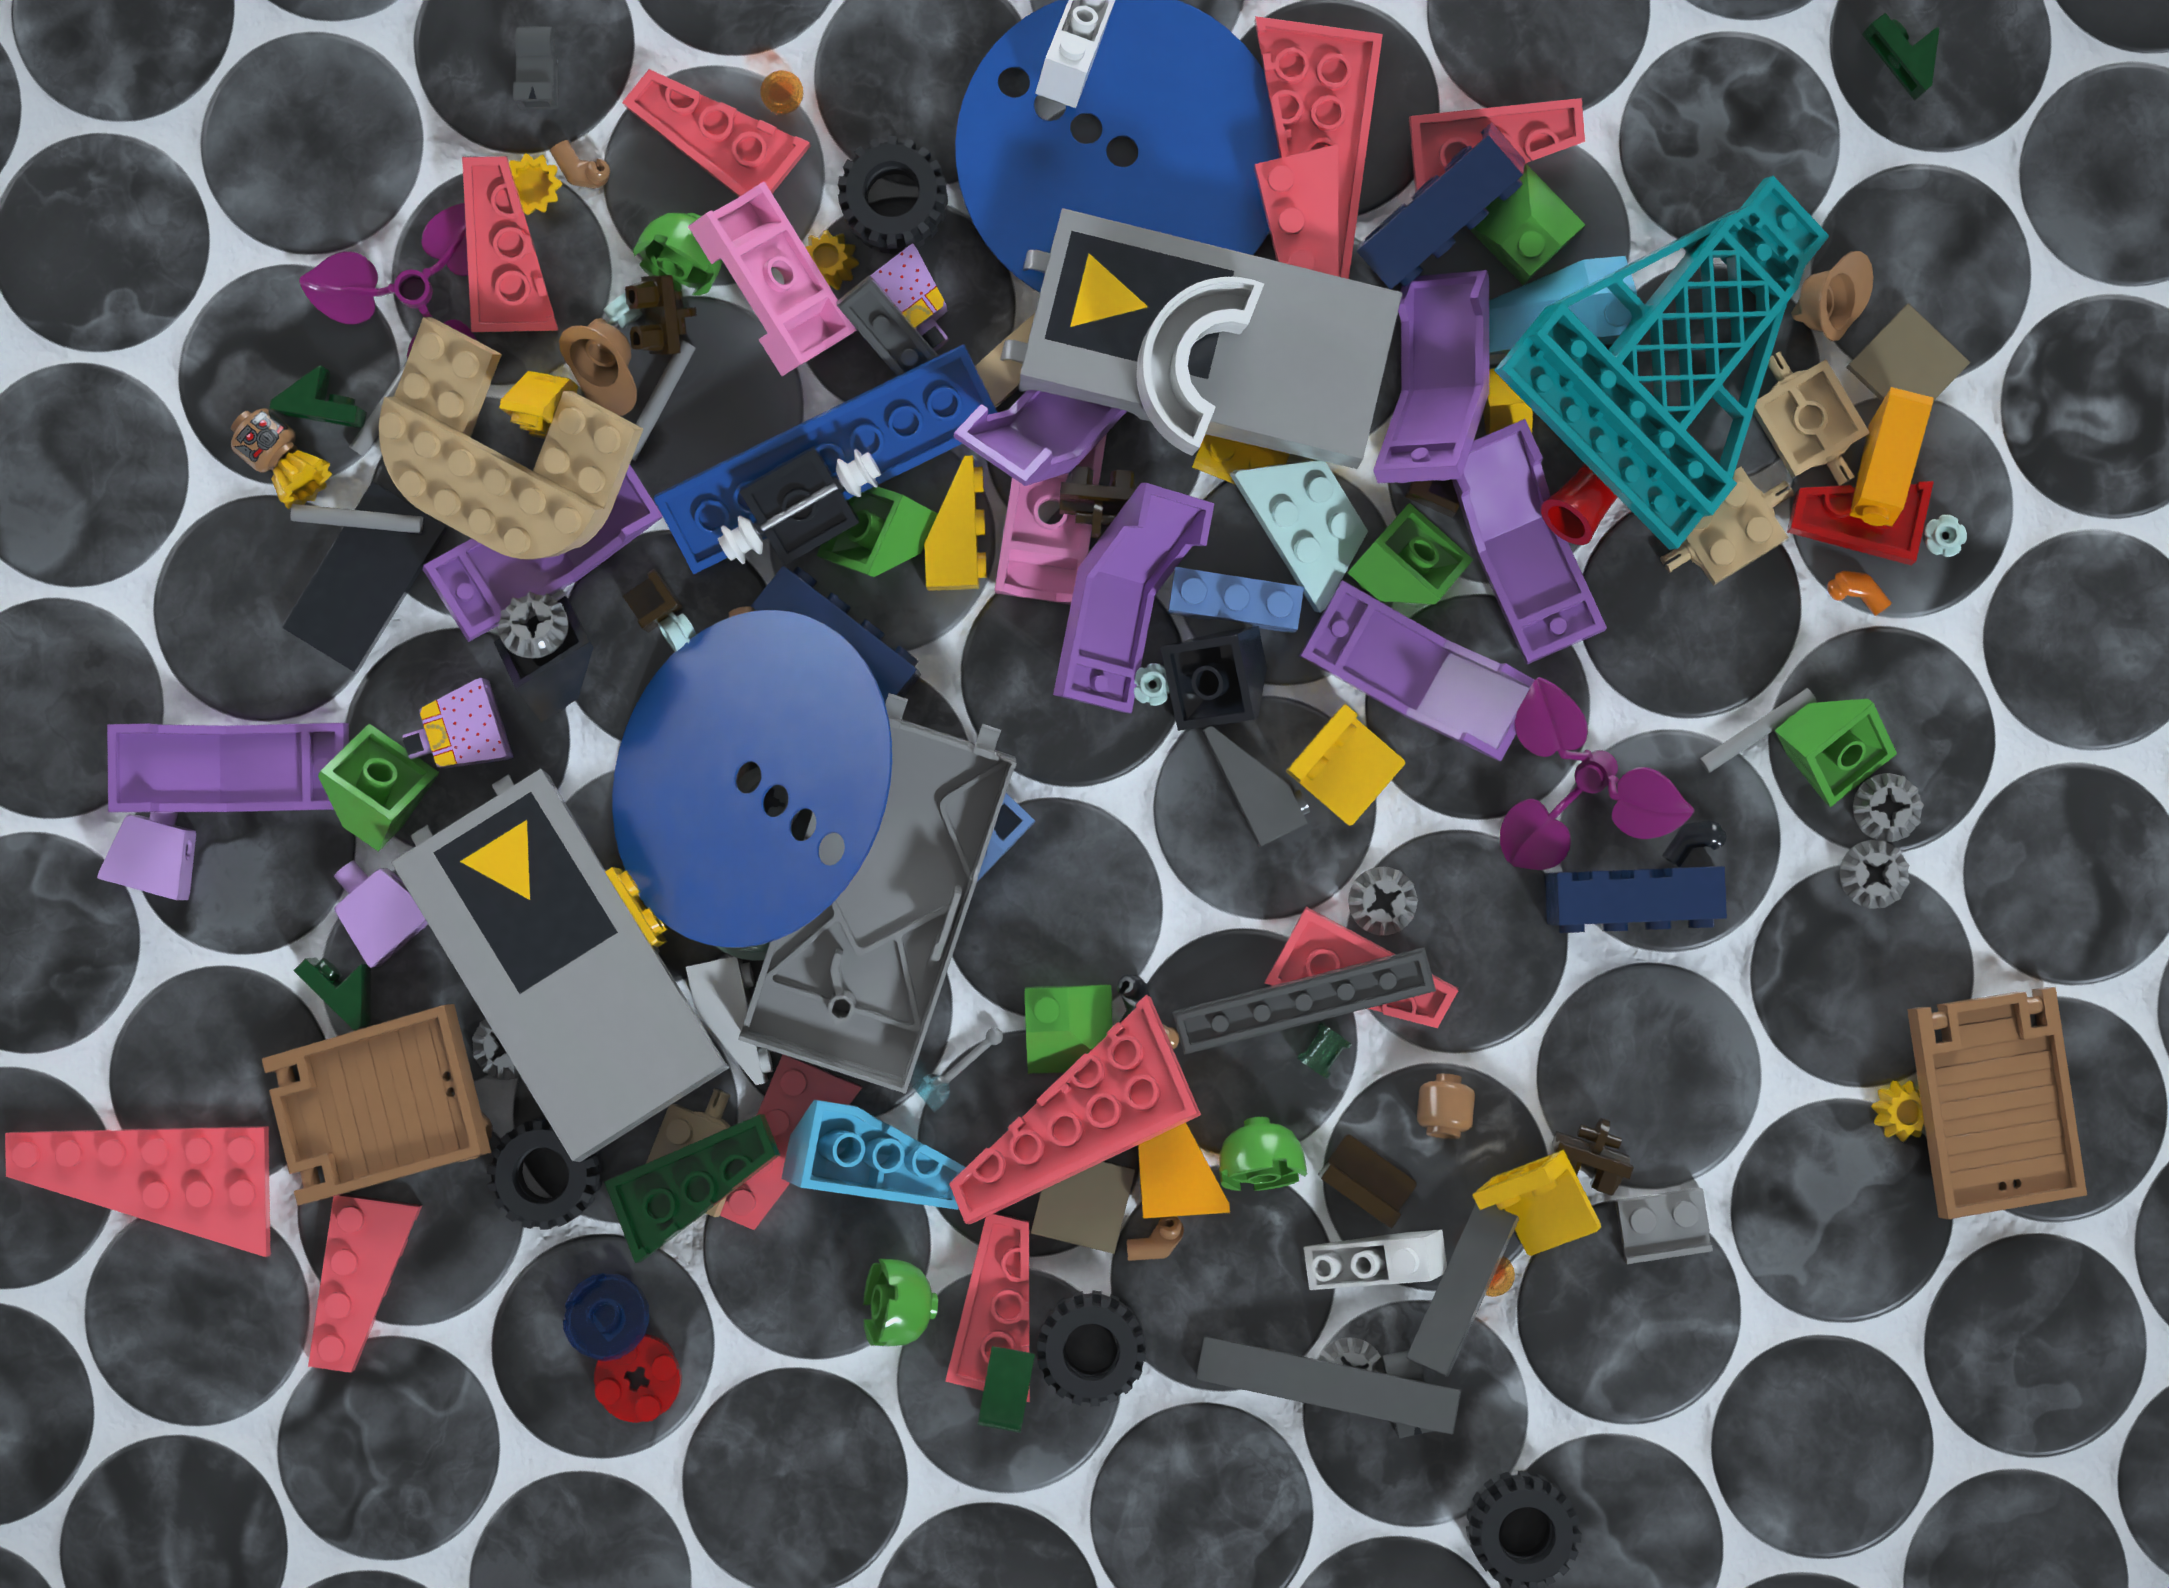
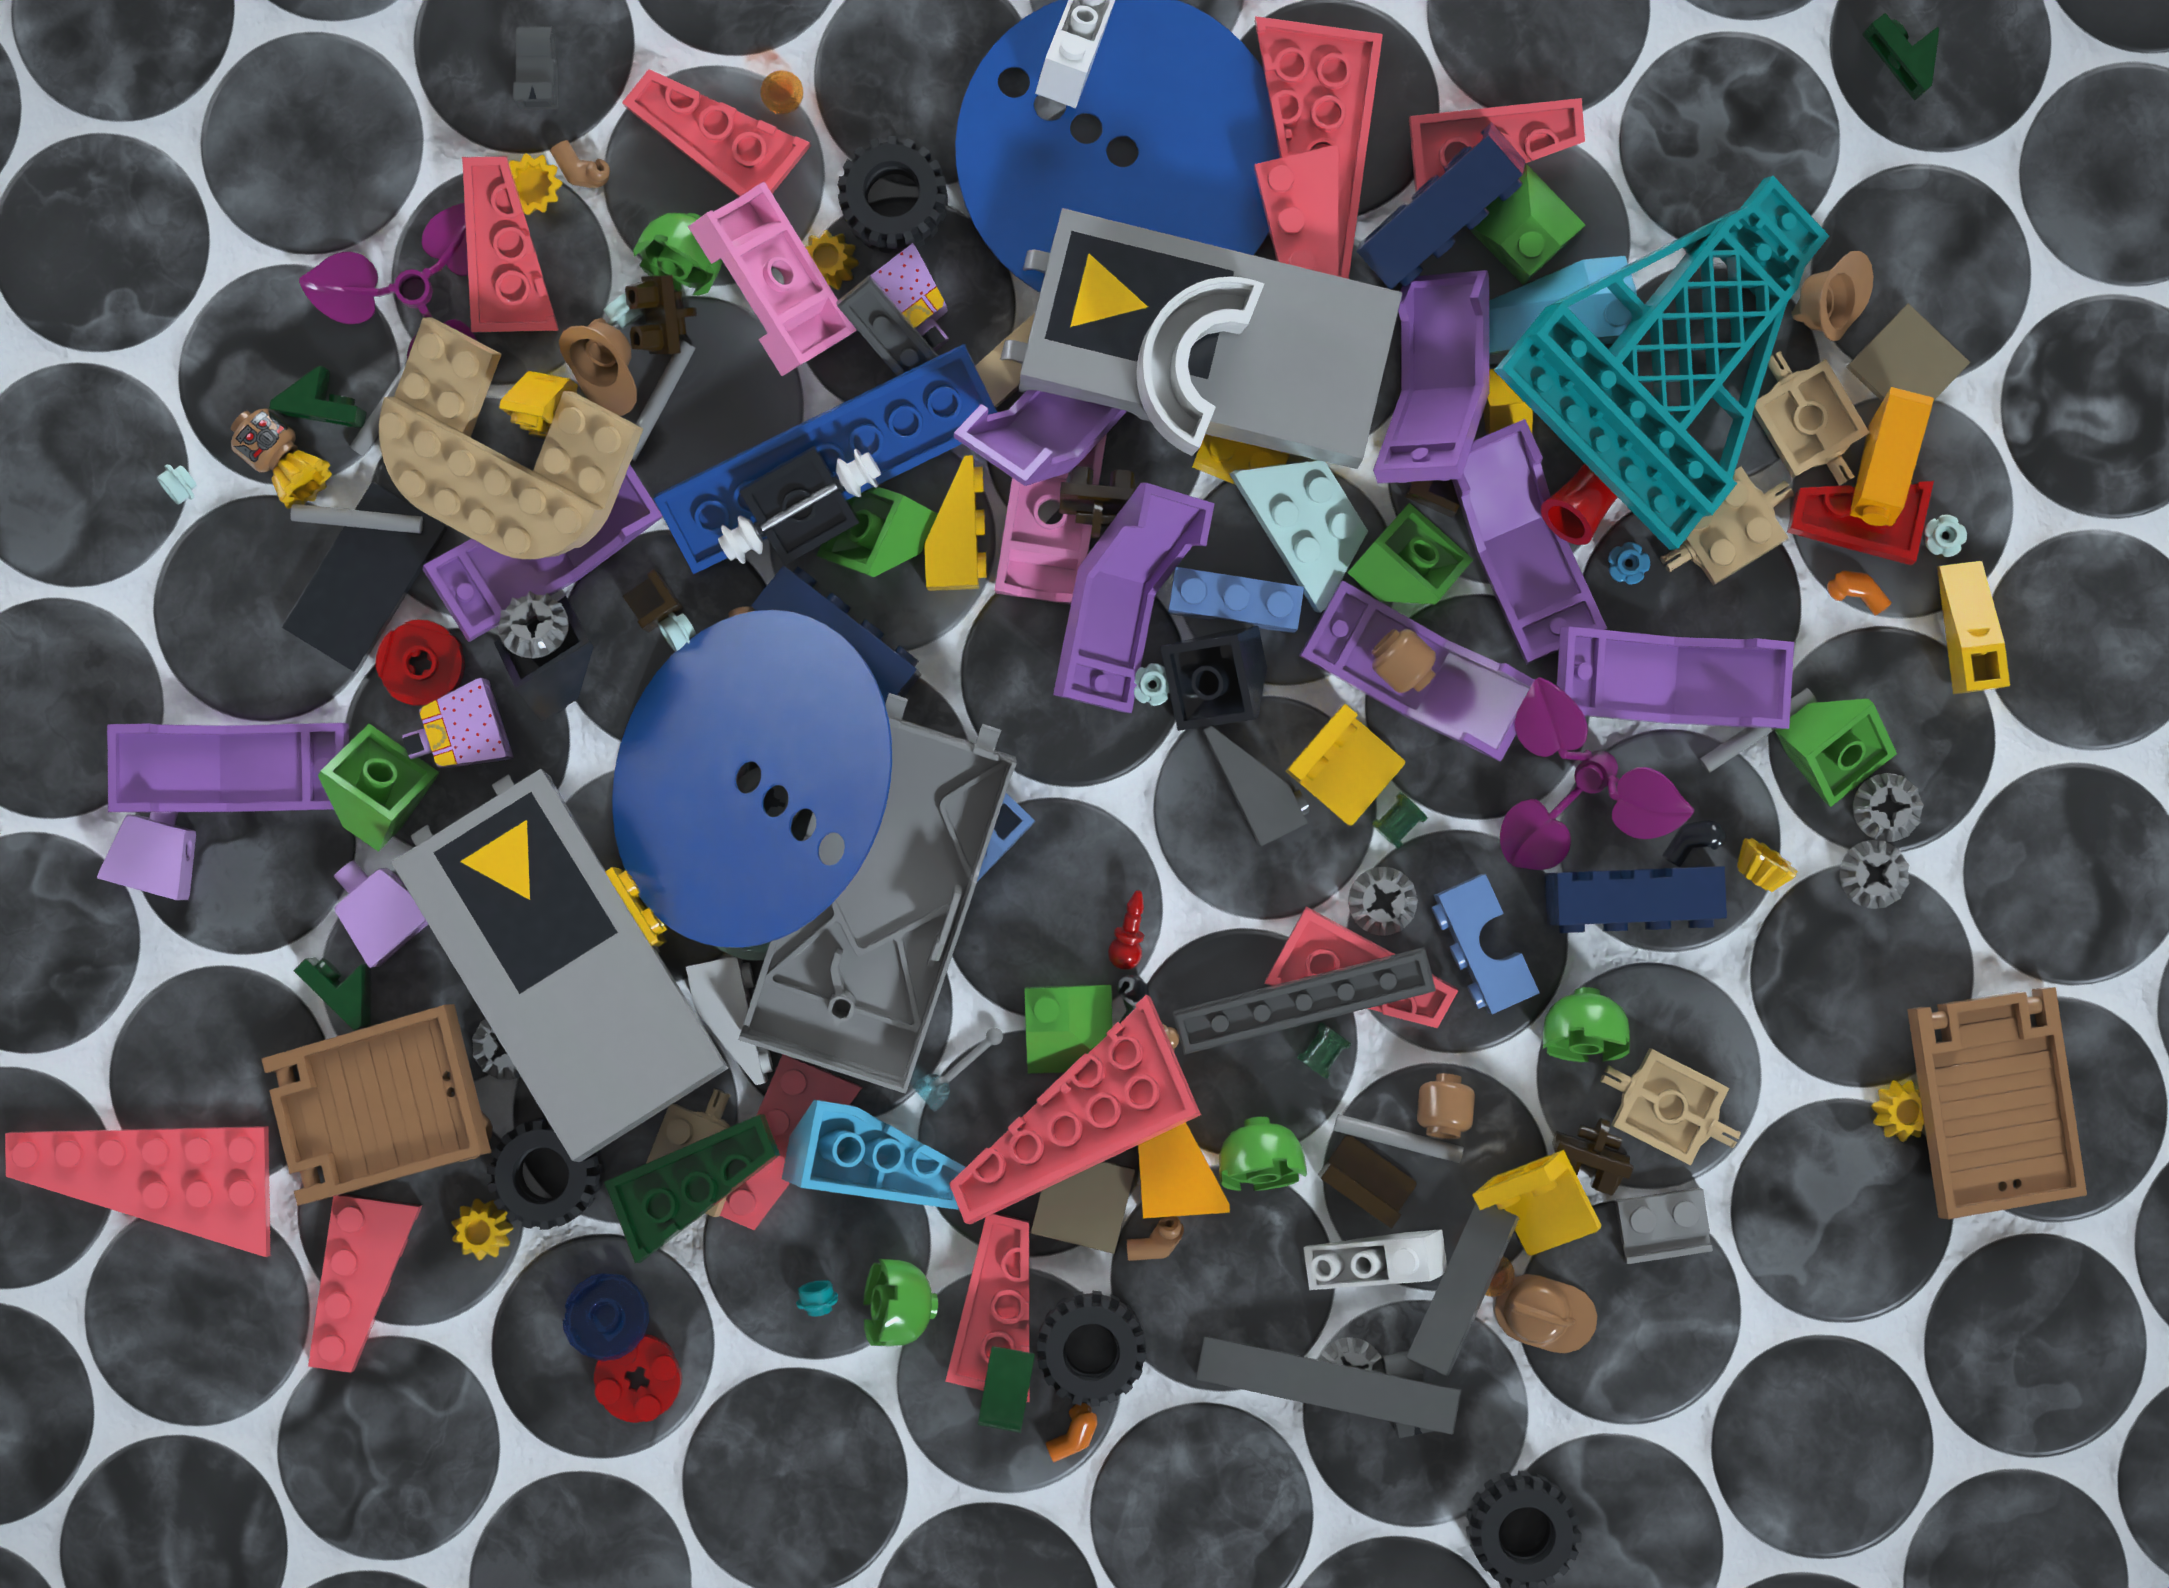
(177, 483): none -> light aqua plate
(408, 641): none -> red plate
(482, 1229): none -> yellow piece
(817, 1297): none -> teal plate
(1078, 1435): none -> orange arm
(1125, 949): none -> red bar
(1398, 1138): none -> light grey bar
(1399, 820): none -> clear green bush
(1404, 661): none -> medium nougat head
(1465, 912): none -> medium blue arch
(1546, 1314): none -> medium nougat piece
(1586, 1026): none -> bright green cylinder
(1620, 571): none -> dark azure plate
(1670, 1106): none -> tan plate
(1677, 678): none -> medium lavender windscreen
(1764, 865): none -> yellow piece
(1972, 629): none -> yellow slope

